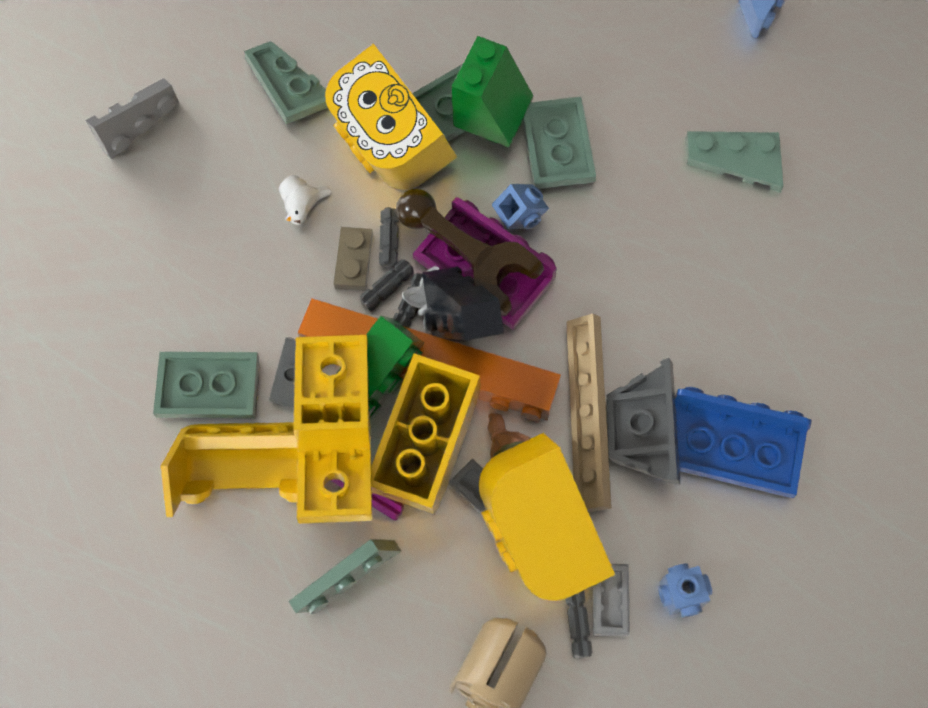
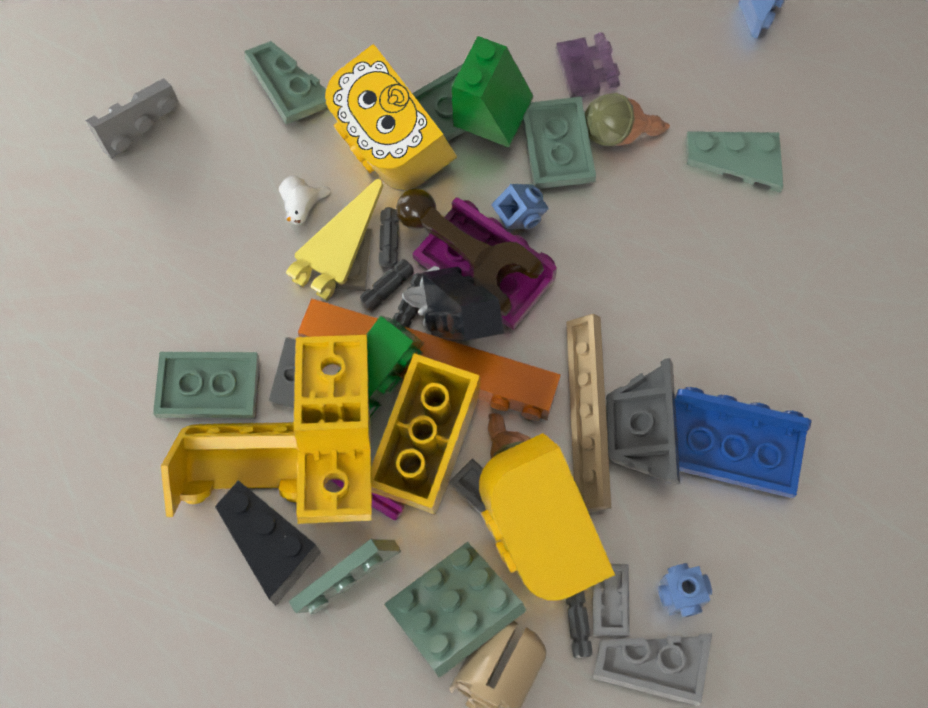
(267, 540): none -> black wedge
(335, 245): none -> light yellow flag
(454, 608): none -> sand green plate
(578, 67): none -> clear purple plate
(620, 120): none -> olive piece
(661, 667): none -> light grey wing

